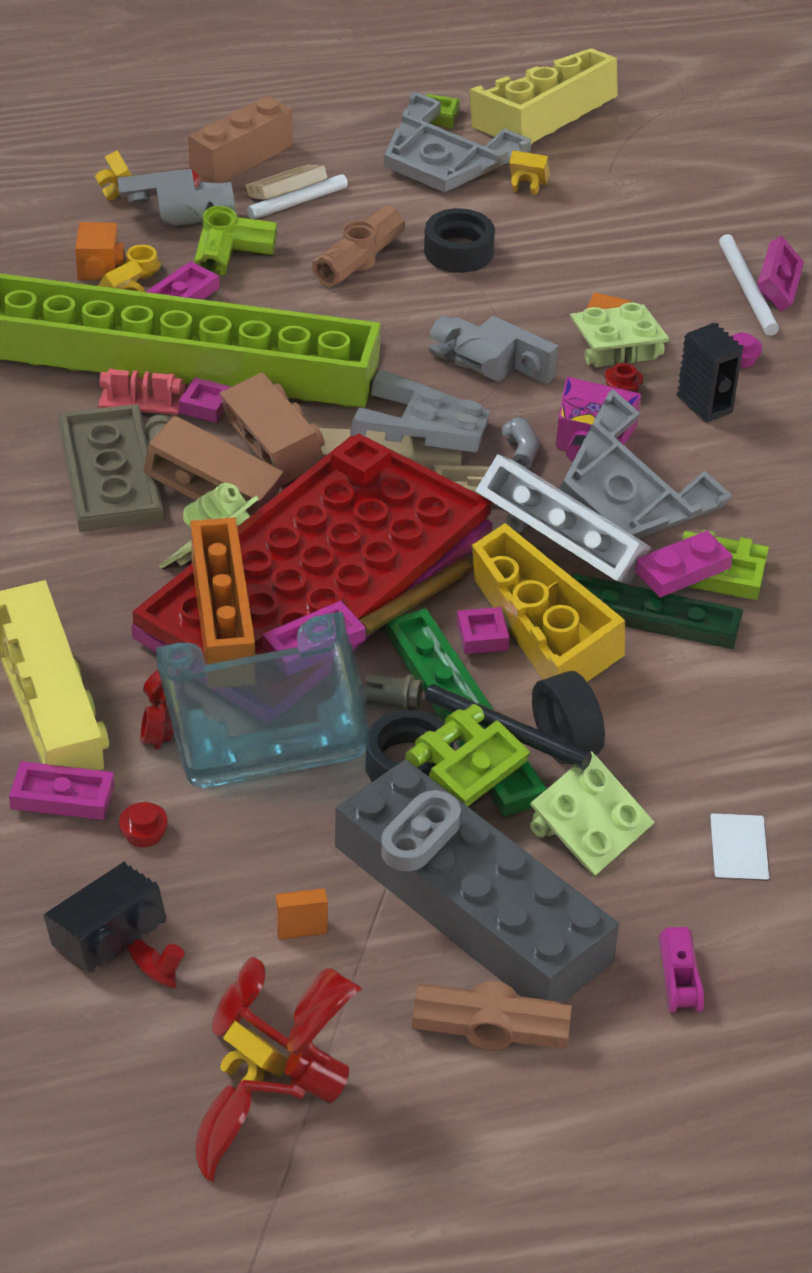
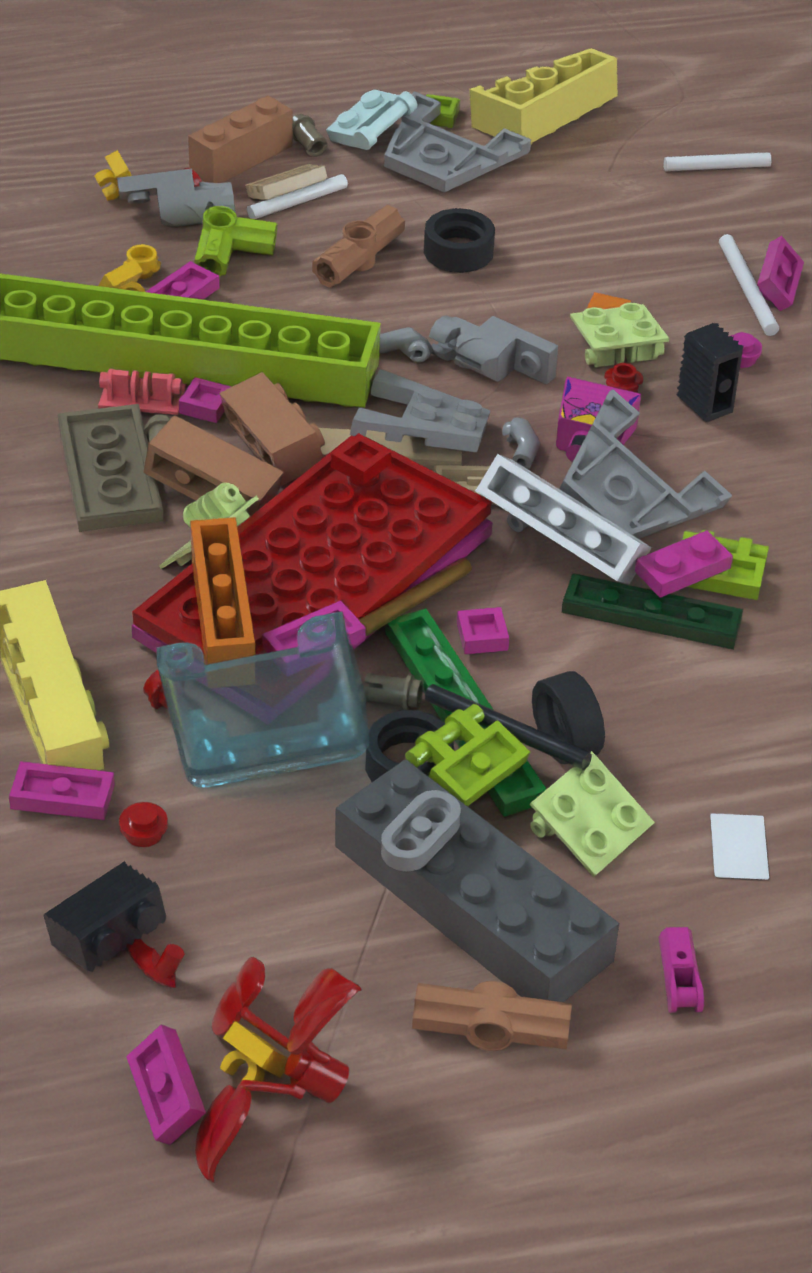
(97, 250): orange brick -> none
(156, 726): red plate -> none
(165, 1084): none -> dark pink plate
(301, 913): orange tile -> none
(305, 132): none -> dark tan pin
(370, 118): none -> light aqua plate
(407, 341): none -> light grey arm
(528, 168): yellow tile -> none
(545, 608): yellow wedge -> none
(724, 161): none -> white bar

